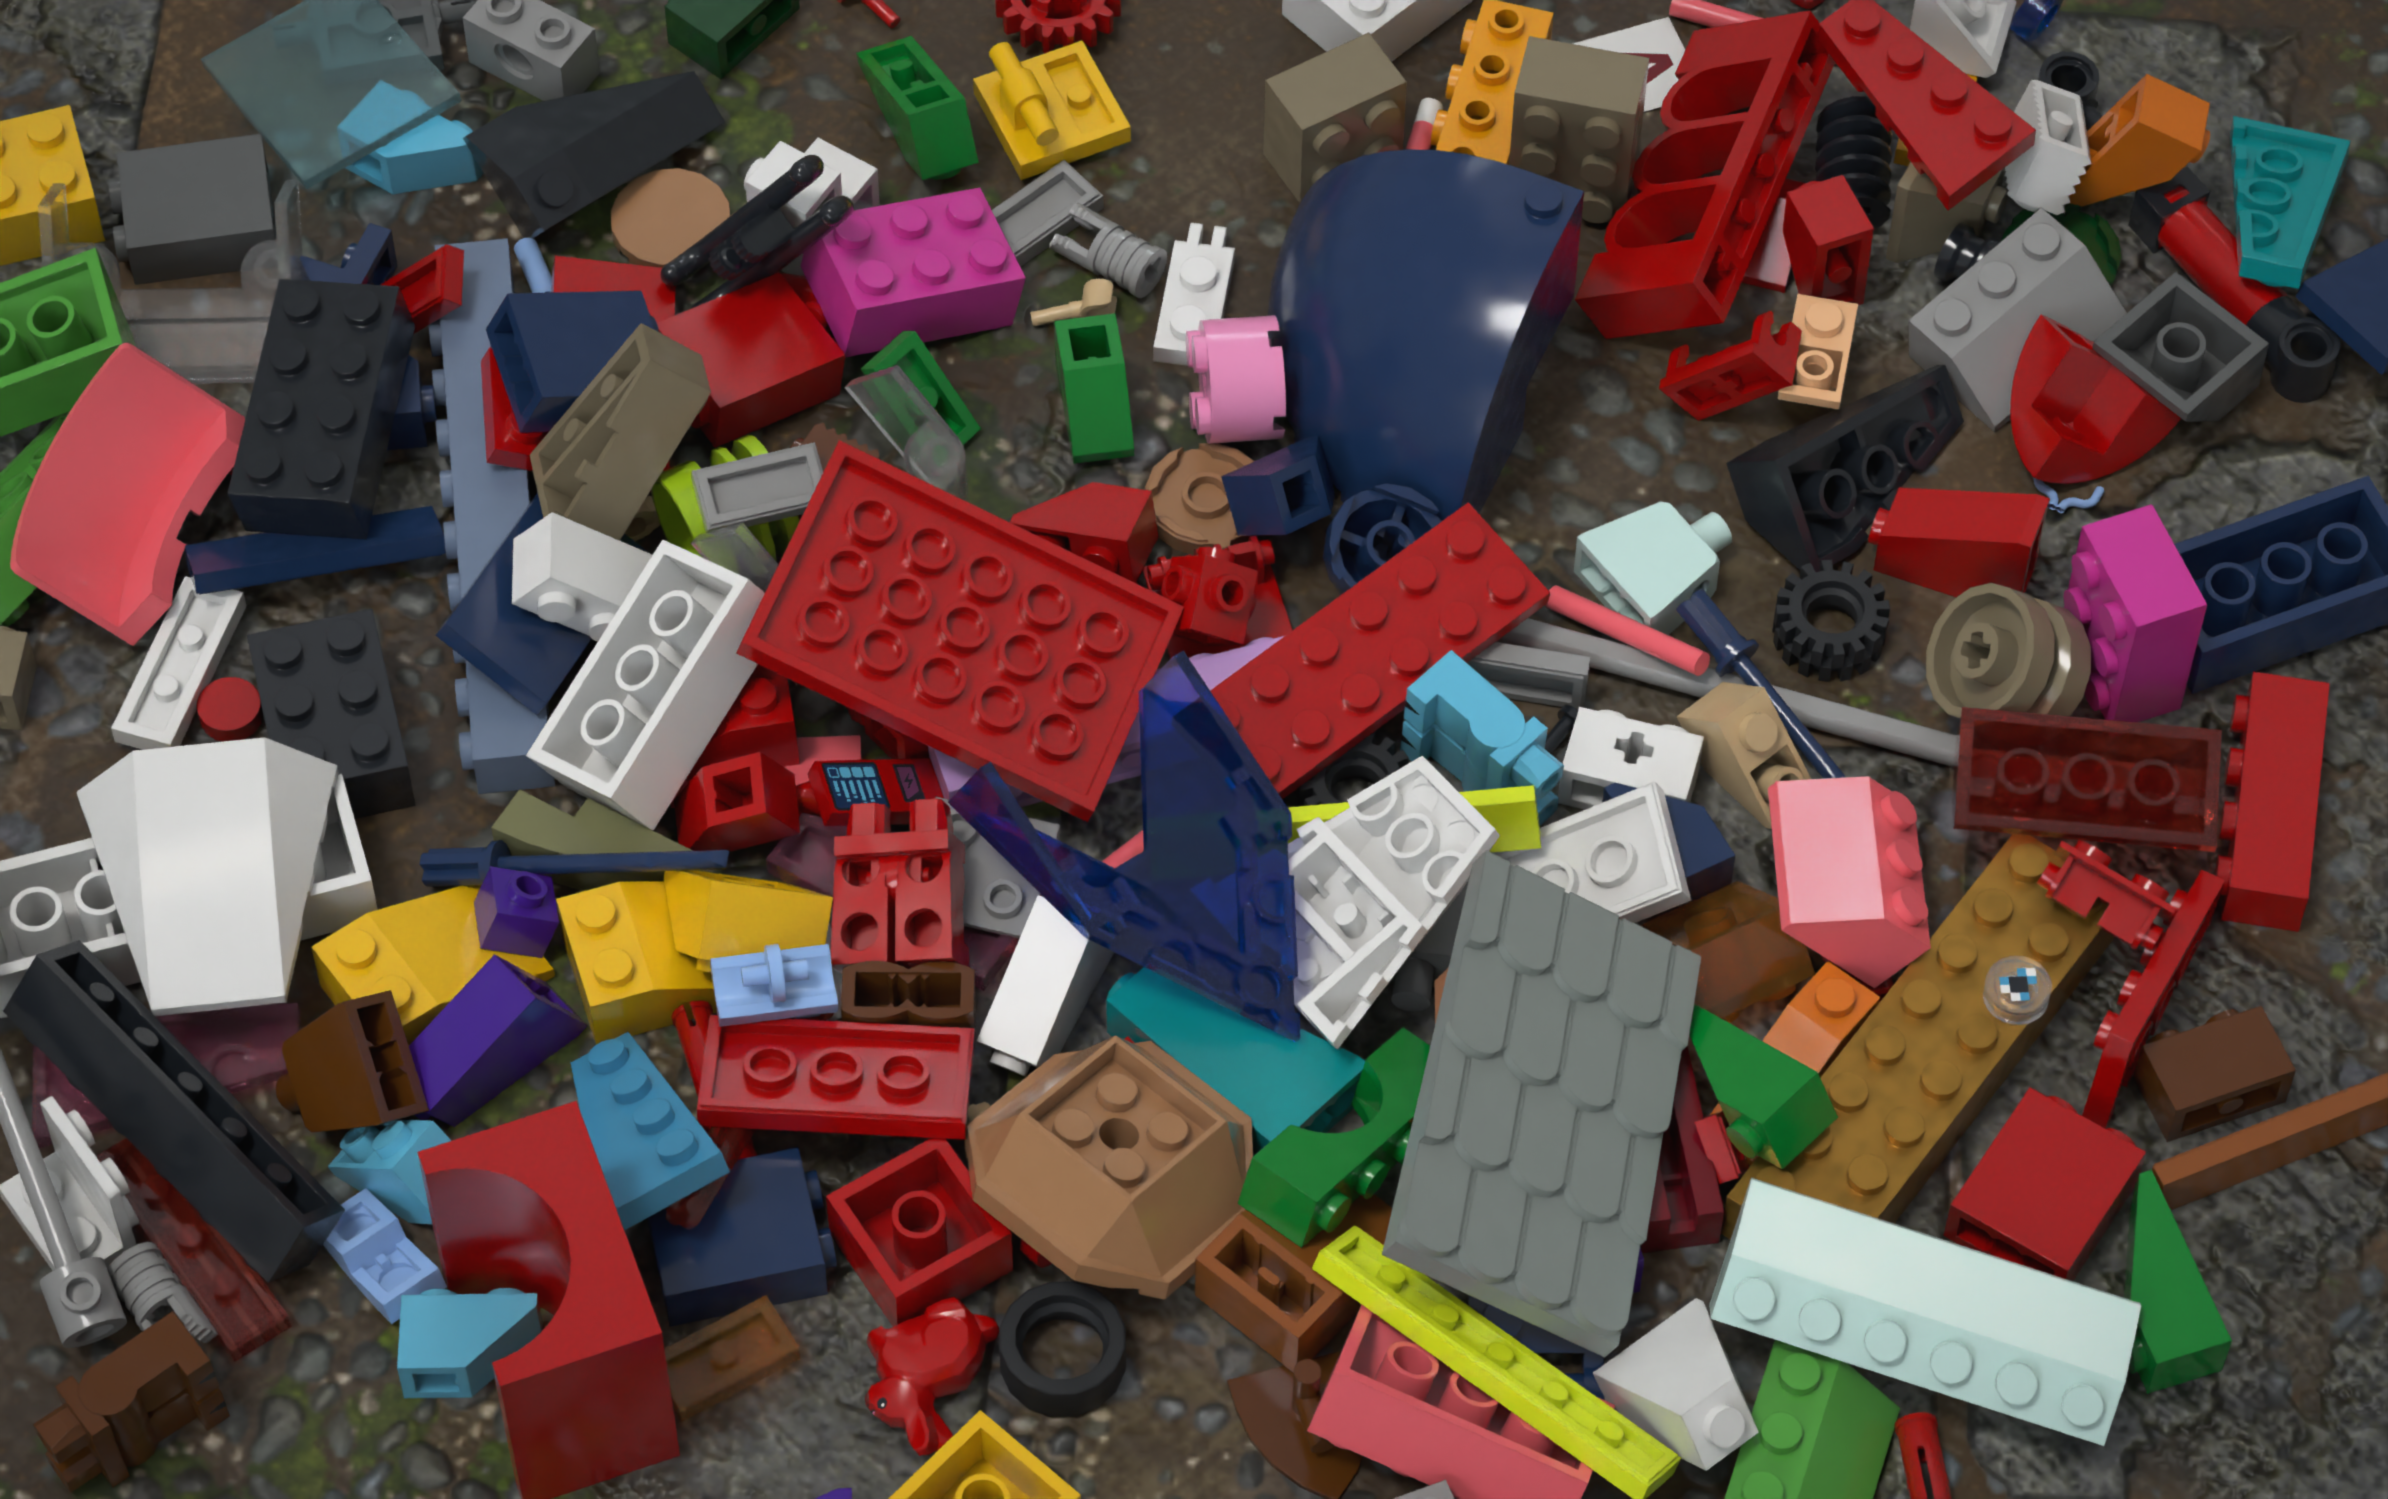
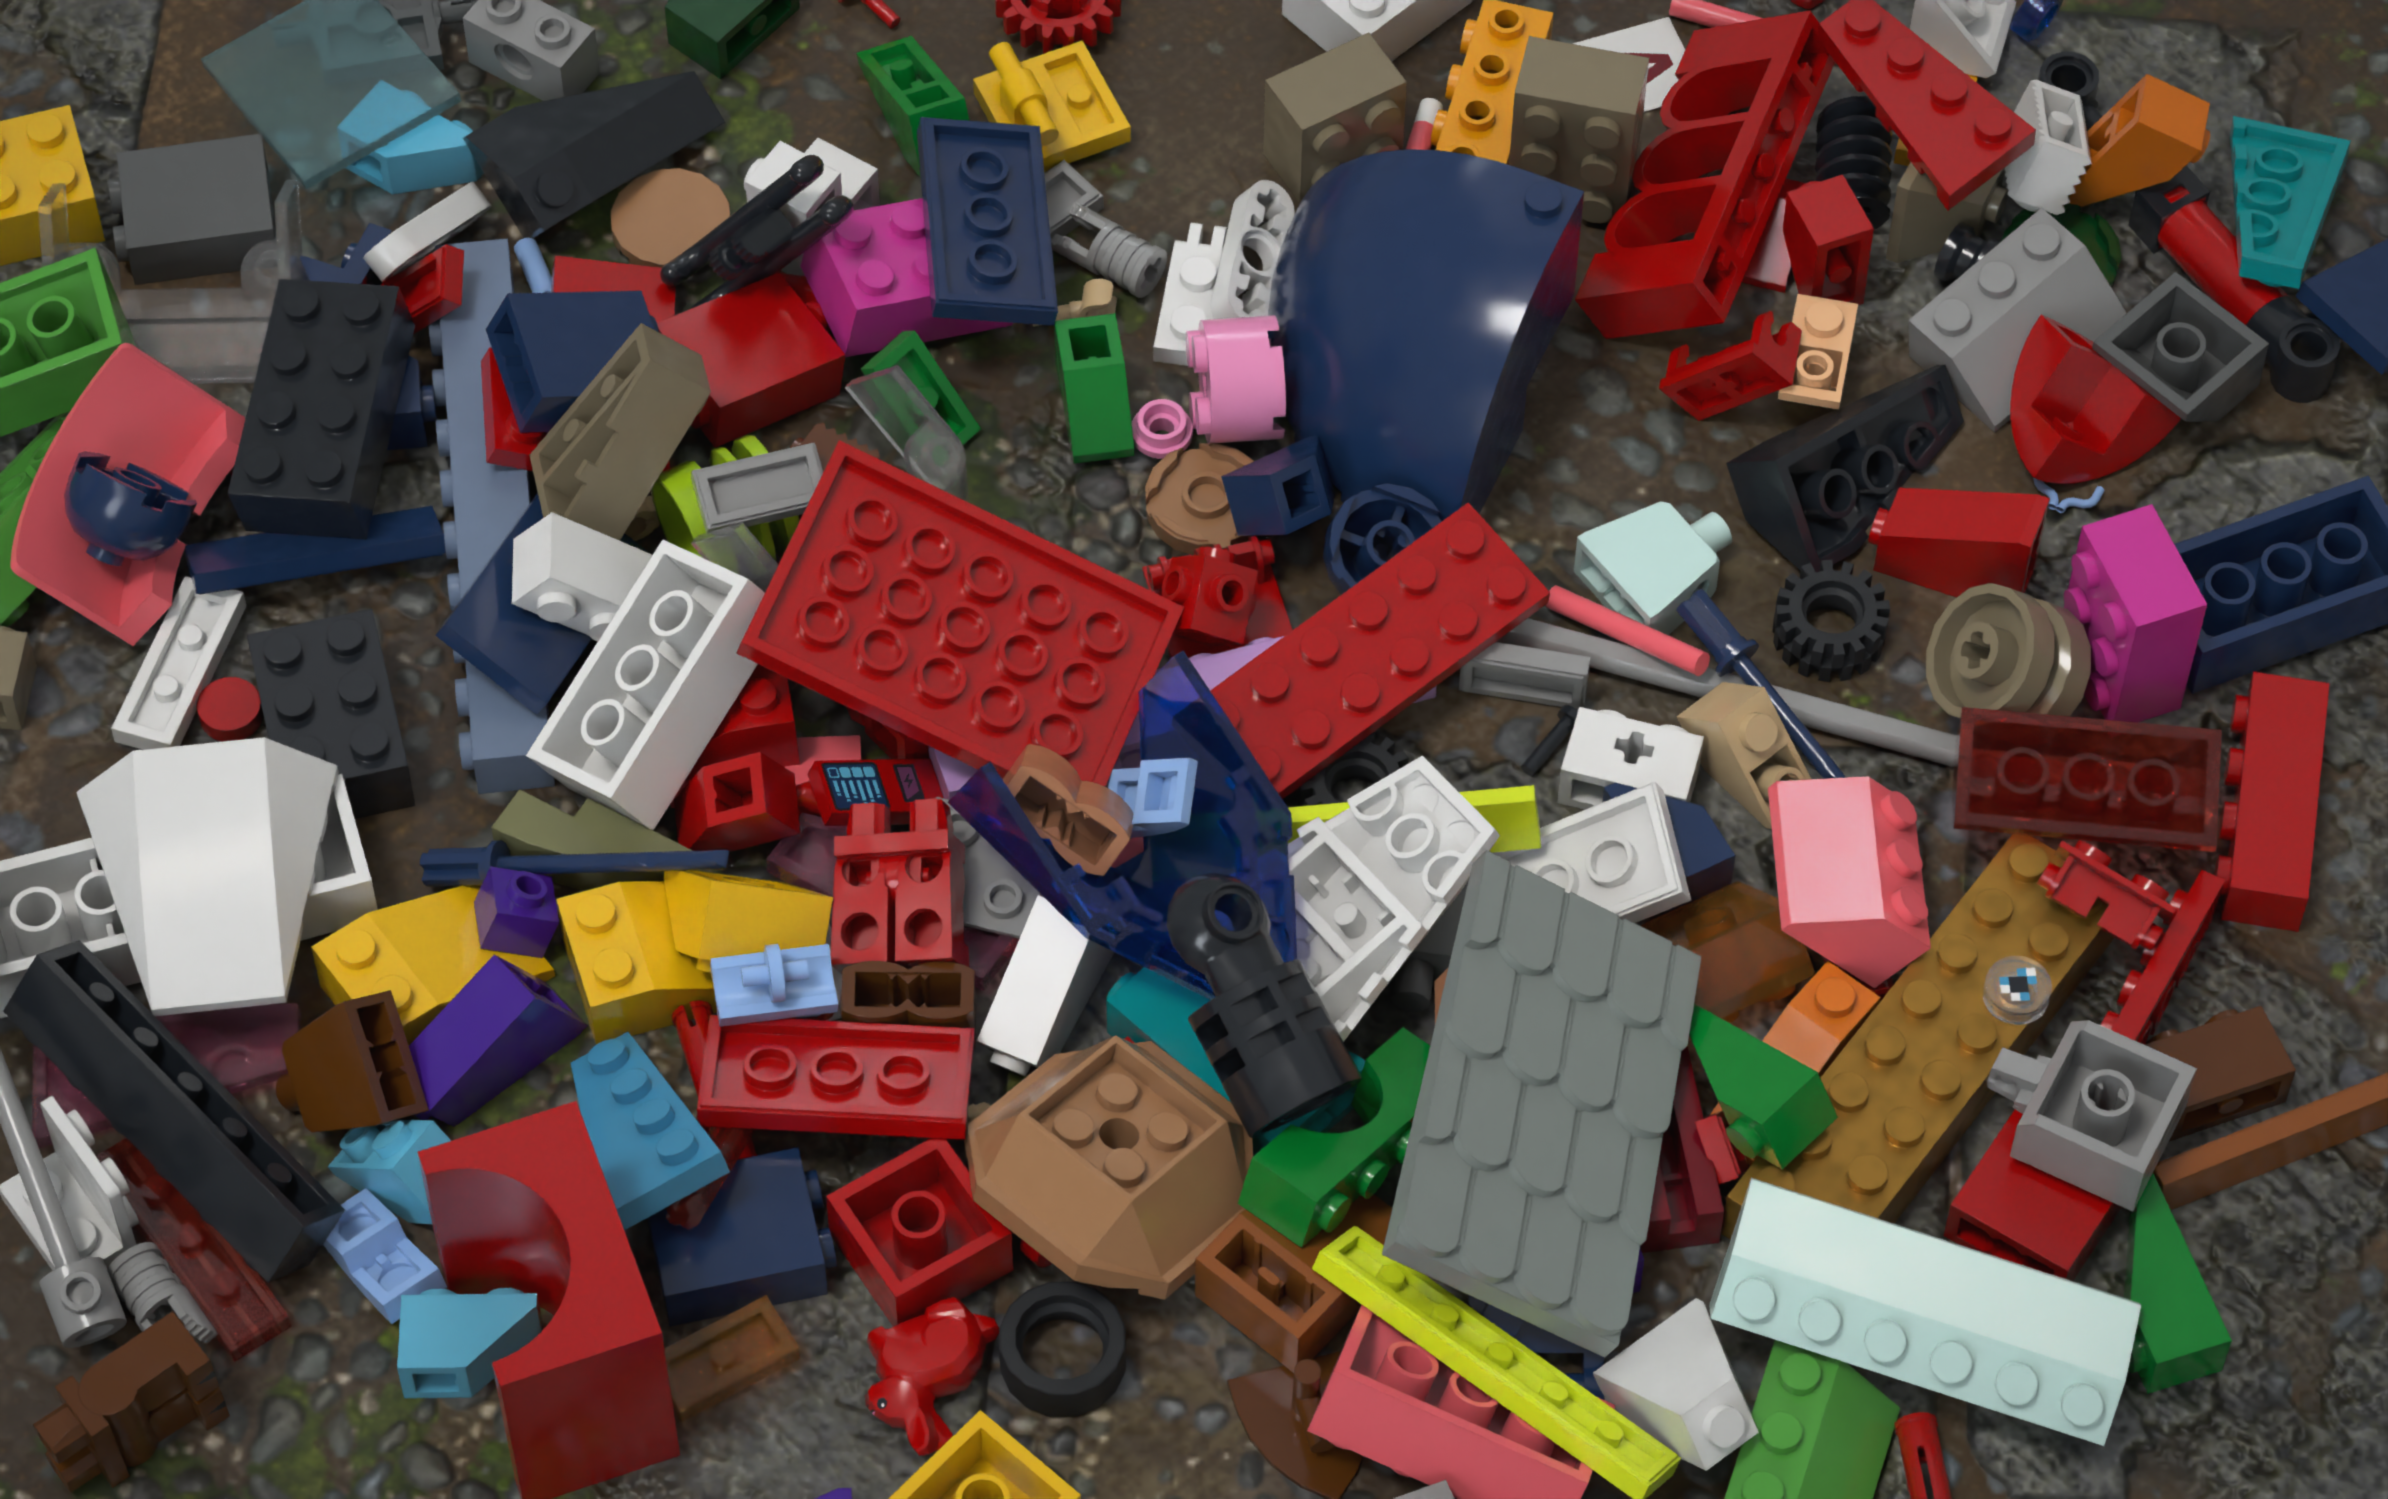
(124, 509): none -> dark blue cylinder
(428, 229): none -> white beam
(986, 221): none -> dark blue tile
(1079, 817): none -> nougat brick
(1099, 523): red slope -> none
(1157, 794): none -> light blue slope
(1164, 416): none -> bright pink plate
(1234, 272): none -> white beam
(1267, 1021): none -> black cylinder
(1478, 733): medium azure hips -> none
(2095, 1109): none -> light grey hinge

